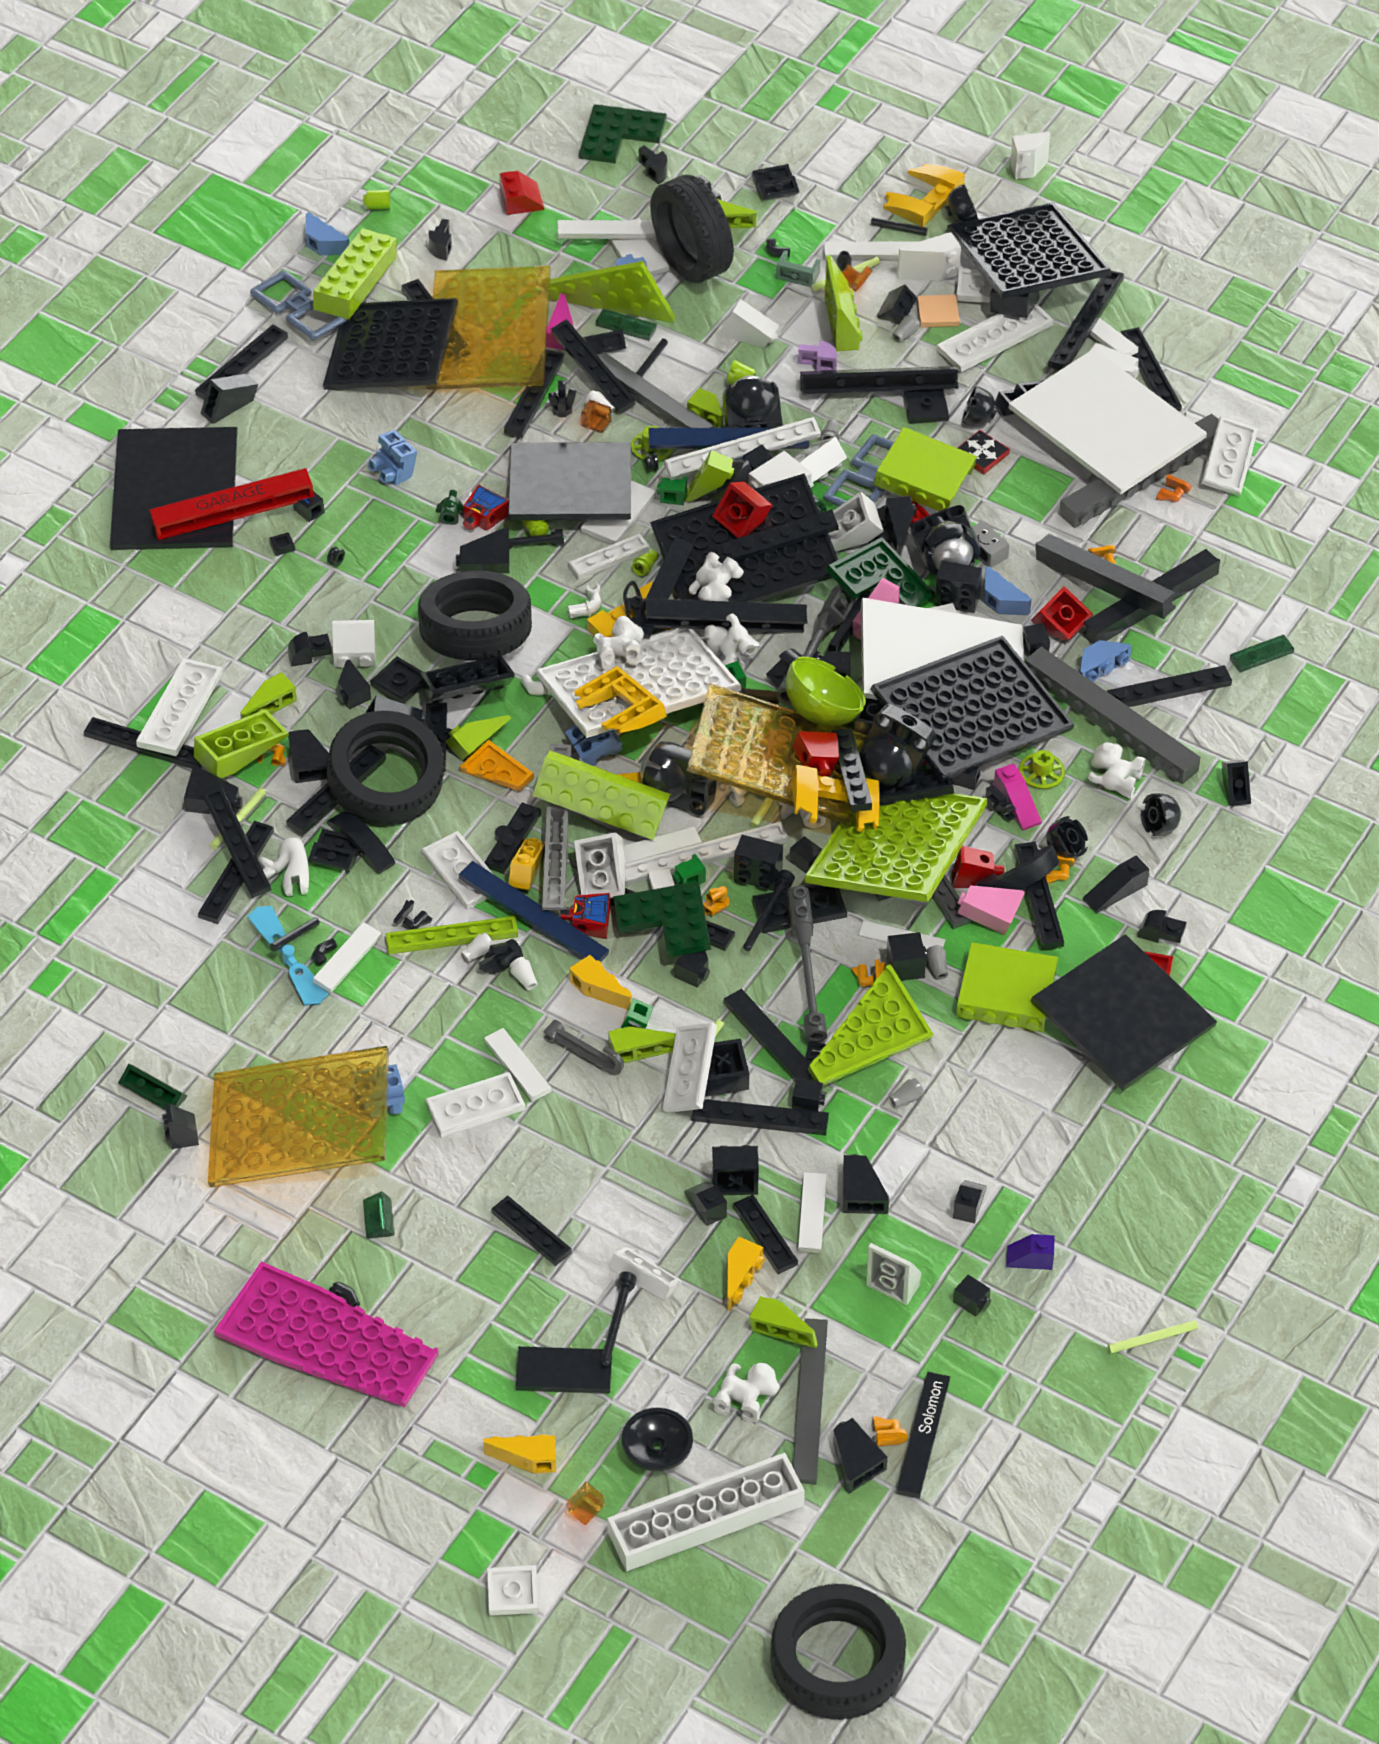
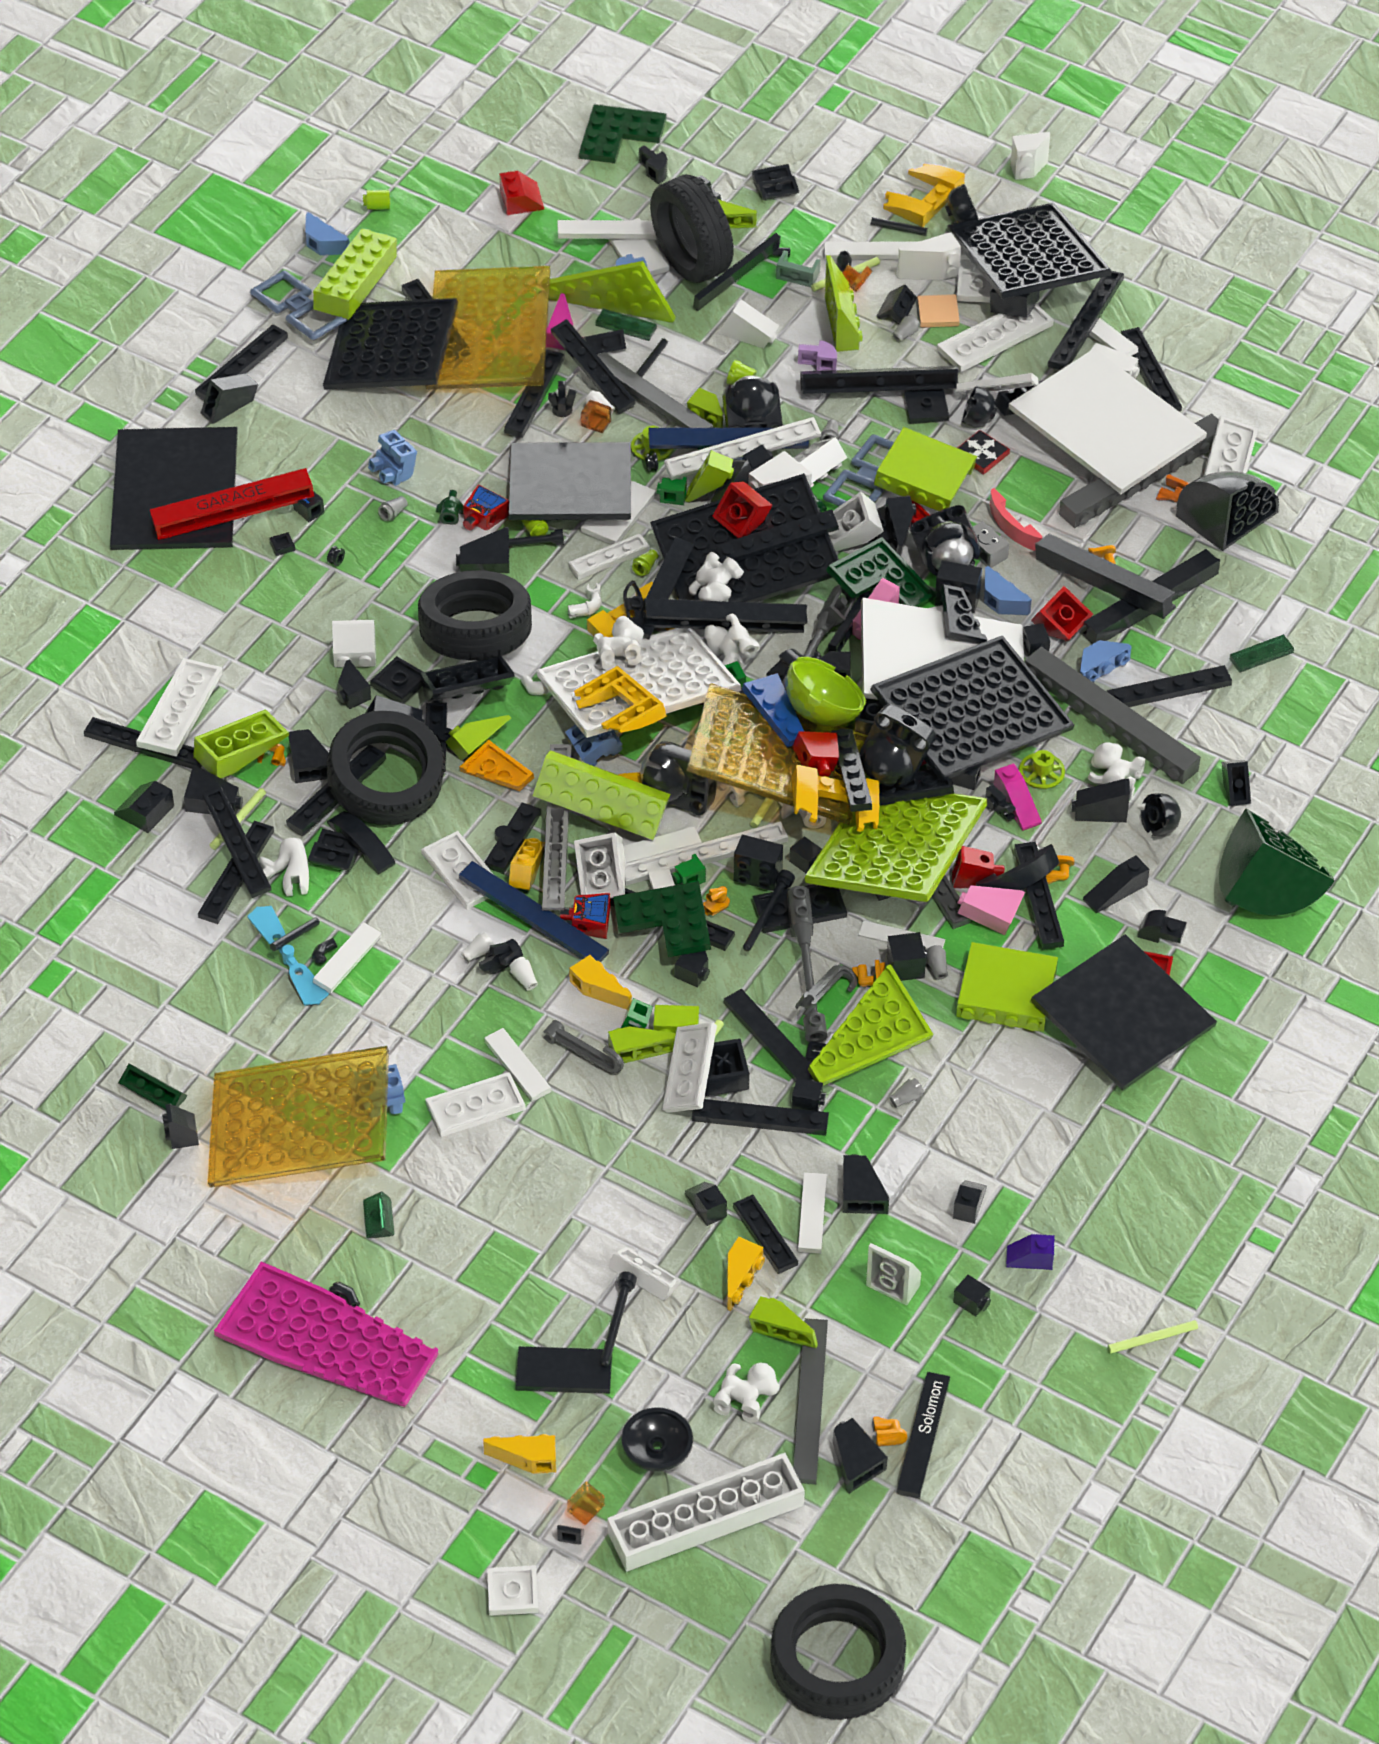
(146, 805): none -> black slope
(272, 695): lime slope -> none
(303, 648): black brick -> none
(390, 509): none -> light grey cone
(421, 919): black piece -> none
(441, 240): black brick -> none
(450, 935): lime tile -> none
(531, 1230): black tile -> none
(570, 1534): none -> black slope
(670, 1017): none -> lime brick
(735, 1169): black brick -> none
(736, 271): none -> black tile
(774, 705): none -> blue wing
(811, 997): none -> dark grey piece
(958, 616): none -> black wing
(998, 384): none -> white tile
(1024, 536): none -> coral slope
(1067, 837): black cylinder -> none
(1103, 802): none -> black slope
(1226, 506): none -> black brick
(1269, 870): none -> dark green brick

